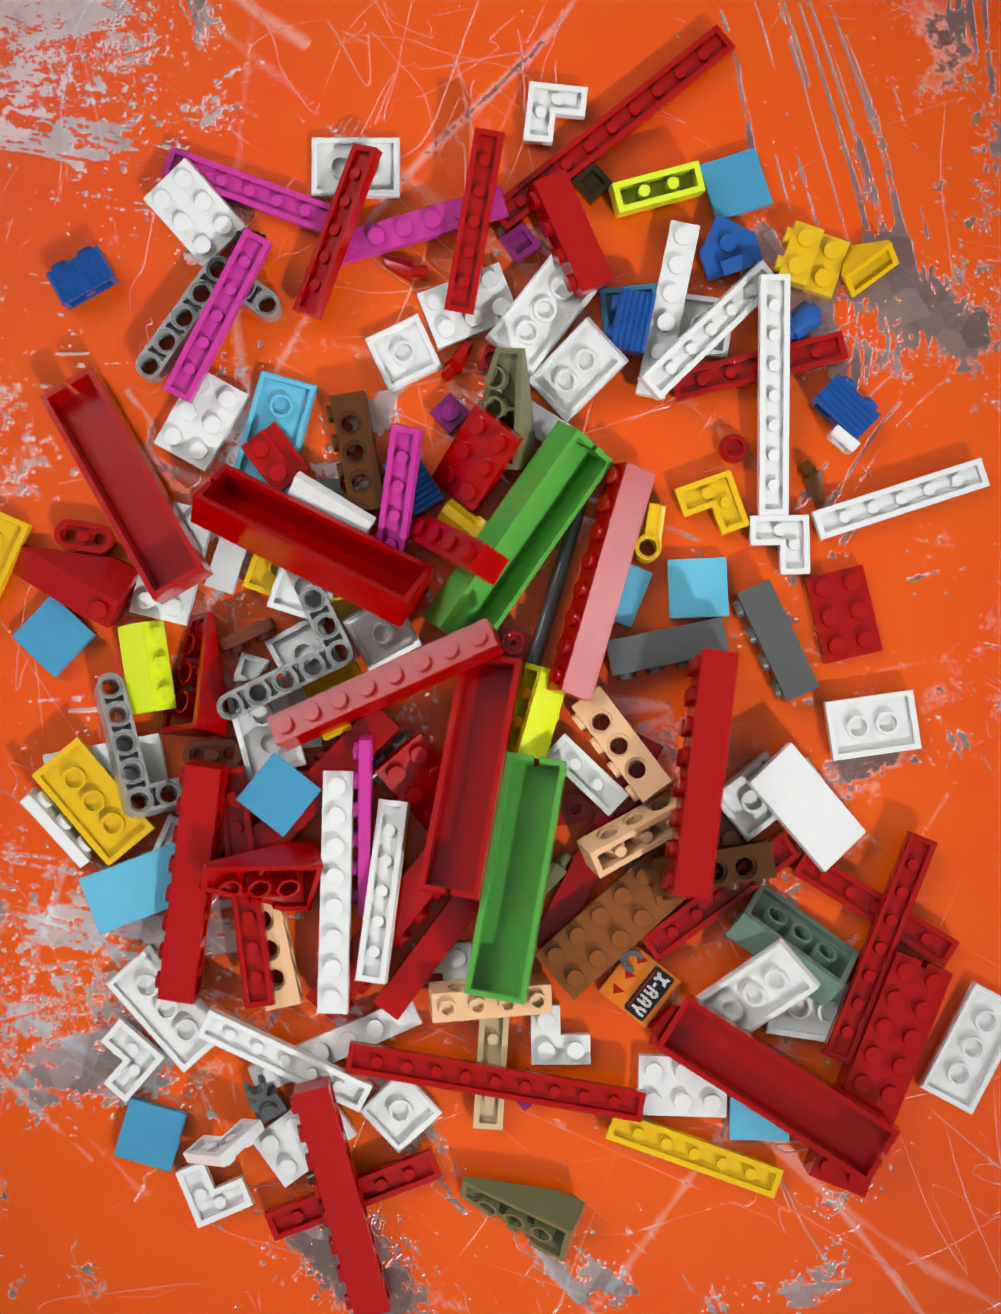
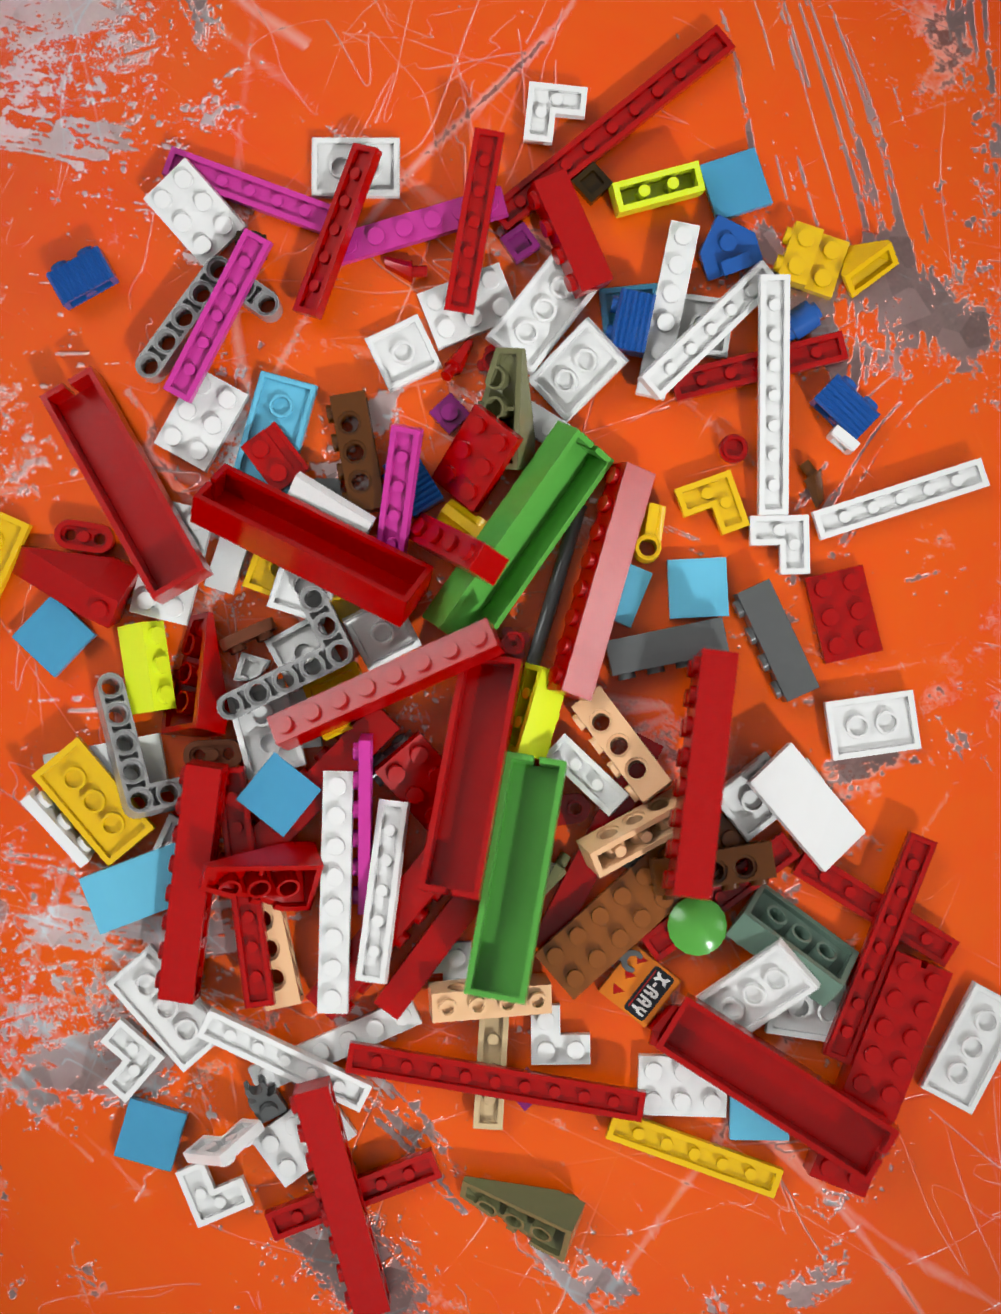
(400, 1112): white tile -> none
(697, 926): none -> bright green dish

